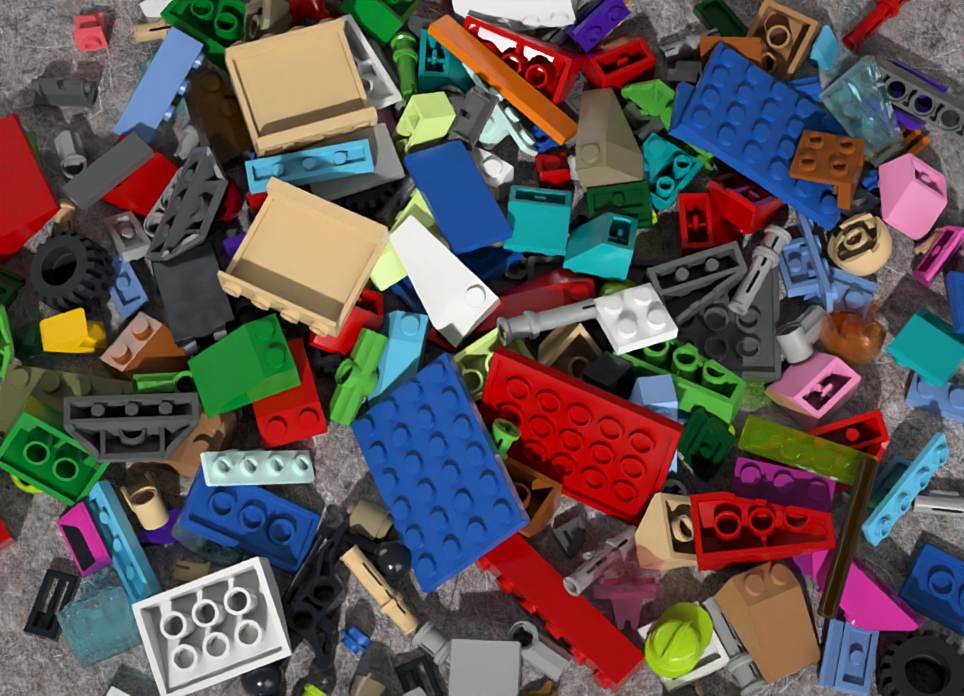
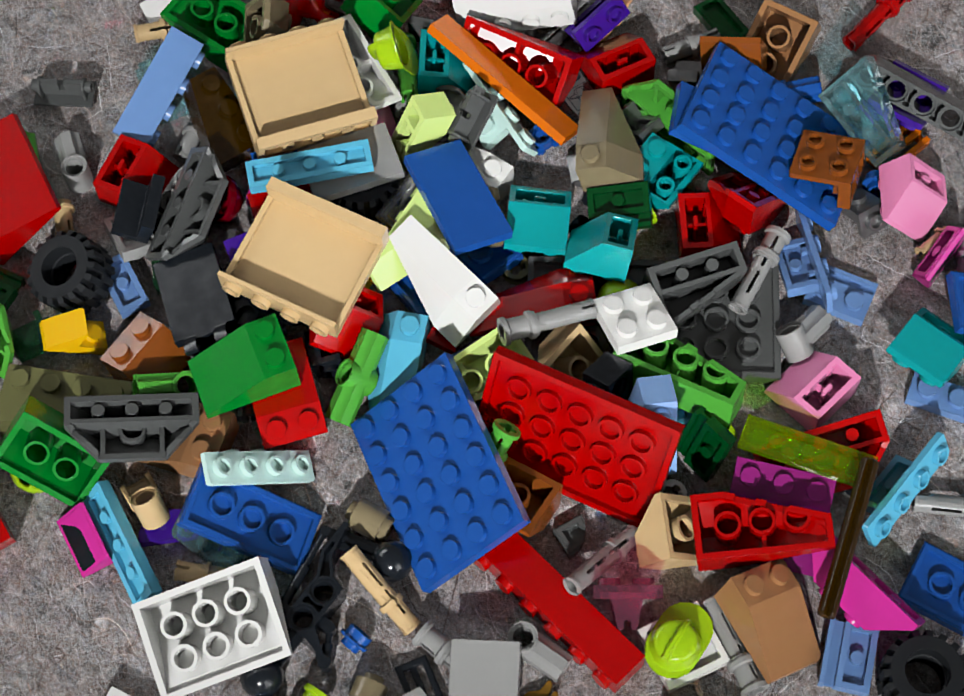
(43, 632): black tile -> none
(90, 32): coral bracket -> none
(100, 626): clear light blue slope -> none
(108, 171): dark grey tile -> none
(138, 209): none -> black panel
(394, 50): none -> lime piece
(552, 171): red bracket -> none
(824, 49): medium azure slope -> none
(851, 338): clear orange cylinder -> none
(861, 245): tan cylinder -> none

